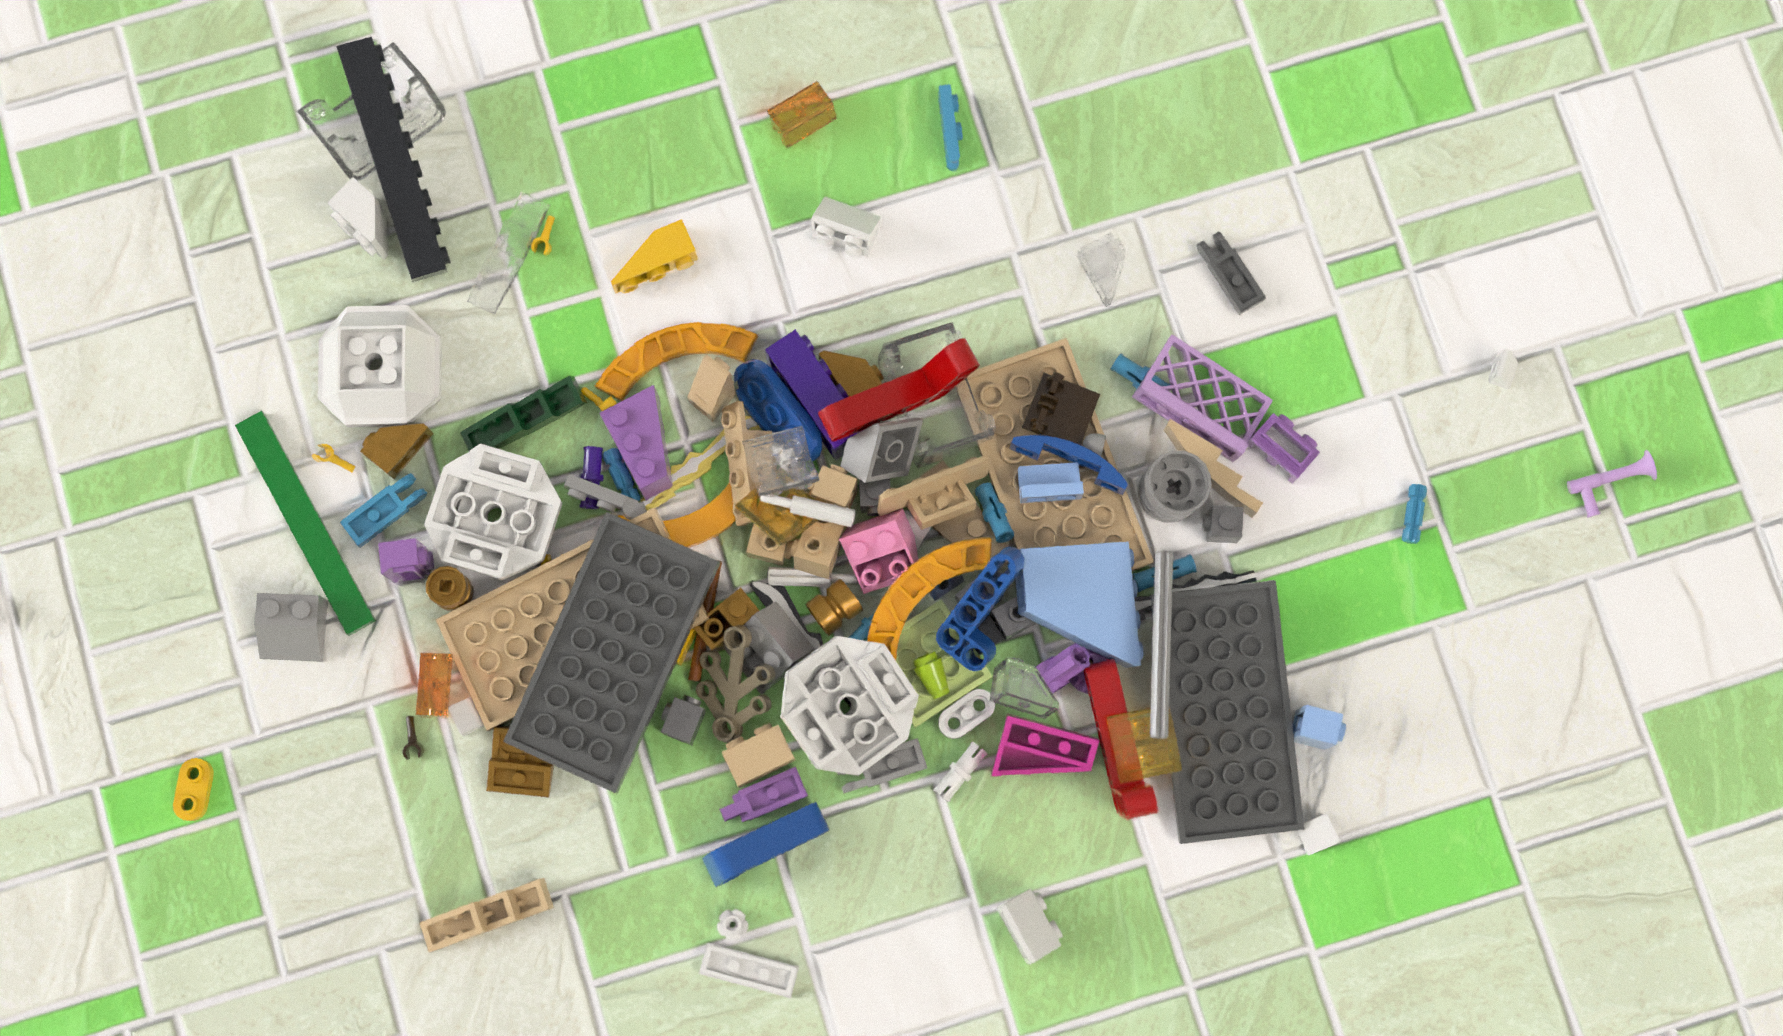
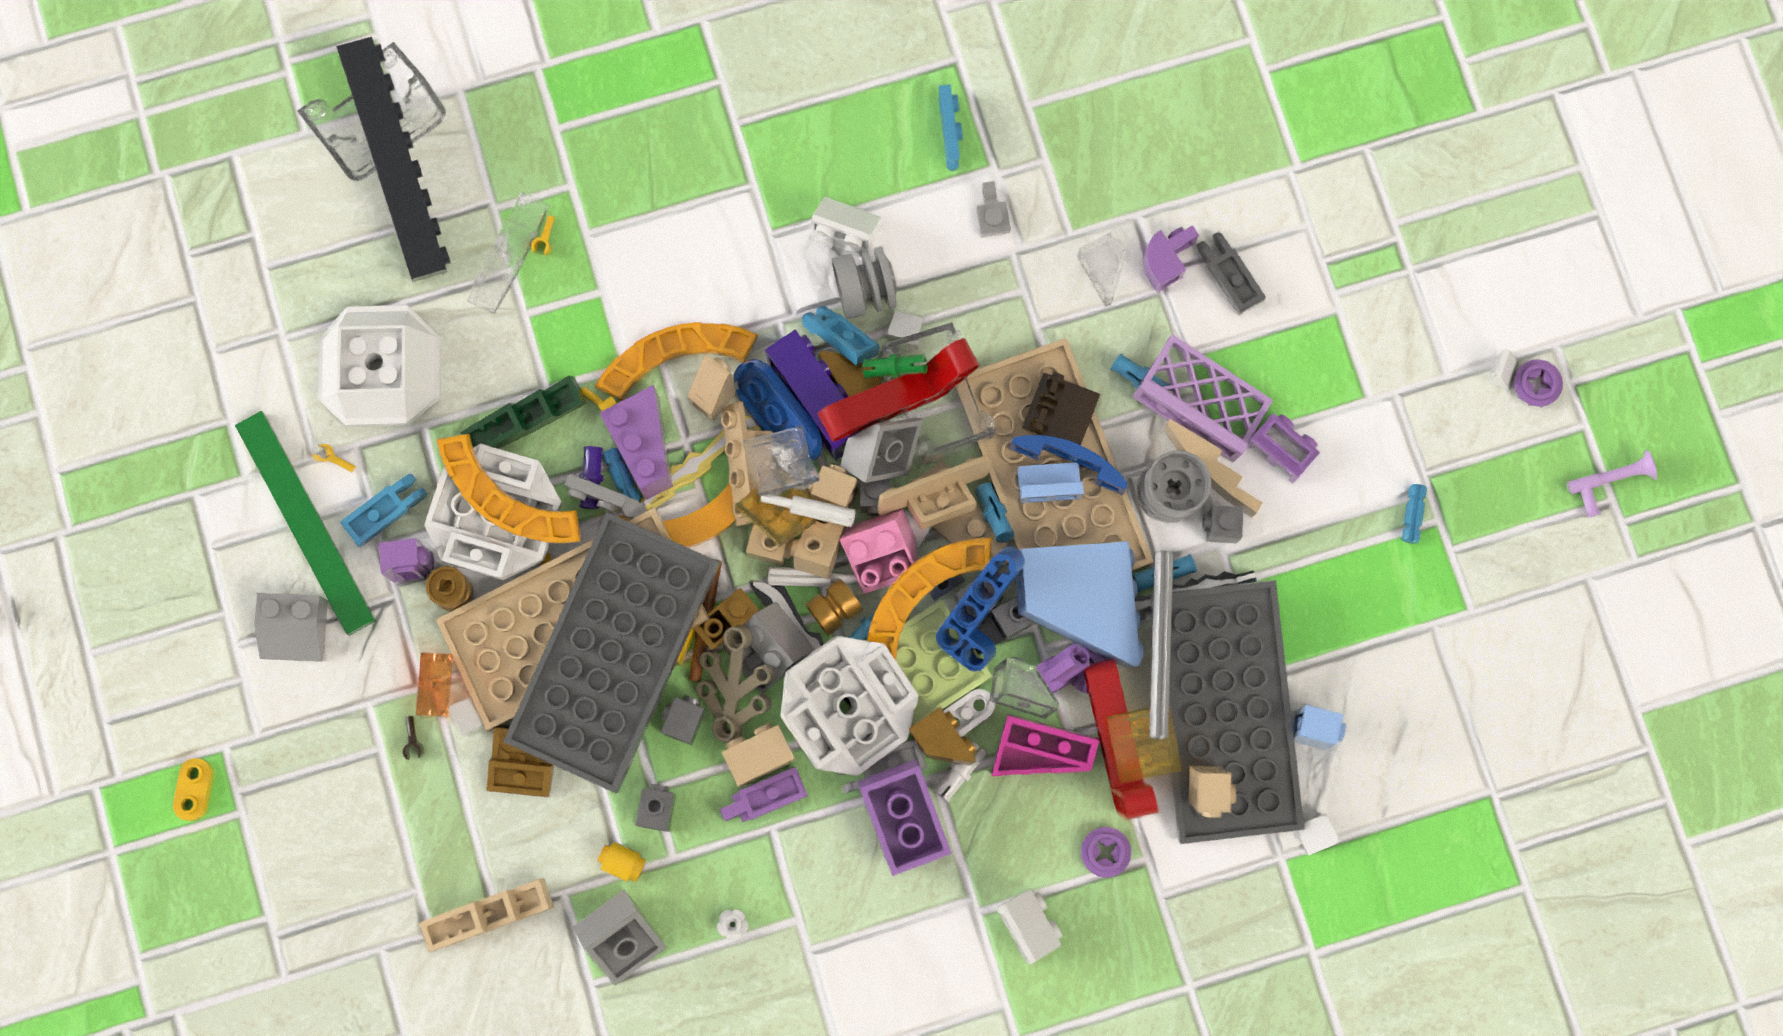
(361, 217): white slope -> none
(395, 446): pearl gold slope -> none
(496, 504): none -> light orange tile
(619, 937): none -> light grey slope
(621, 862): none -> yellow brick
(656, 808): none -> flat silver brick
(661, 252): yellow slope -> none
(749, 970): white tile -> none
(765, 844): blue beam -> none
(802, 114): clear orange hinge -> none
(841, 334): none -> dark azure hinge
(864, 282): none -> light grey wheel
(895, 366): none -> green pin
(904, 325): none -> white slope
(904, 817): none -> medium lavender brick
(931, 673): lime cone -> none
(940, 740): none -> pearl gold slope
(992, 216): none -> light grey plate
(1095, 443): light grey hinge -> none
(1120, 854): none -> medium lavender gear
(1161, 259): none -> medium lavender brick
(1211, 790): none -> tan brick
(1550, 379): none -> medium lavender gear

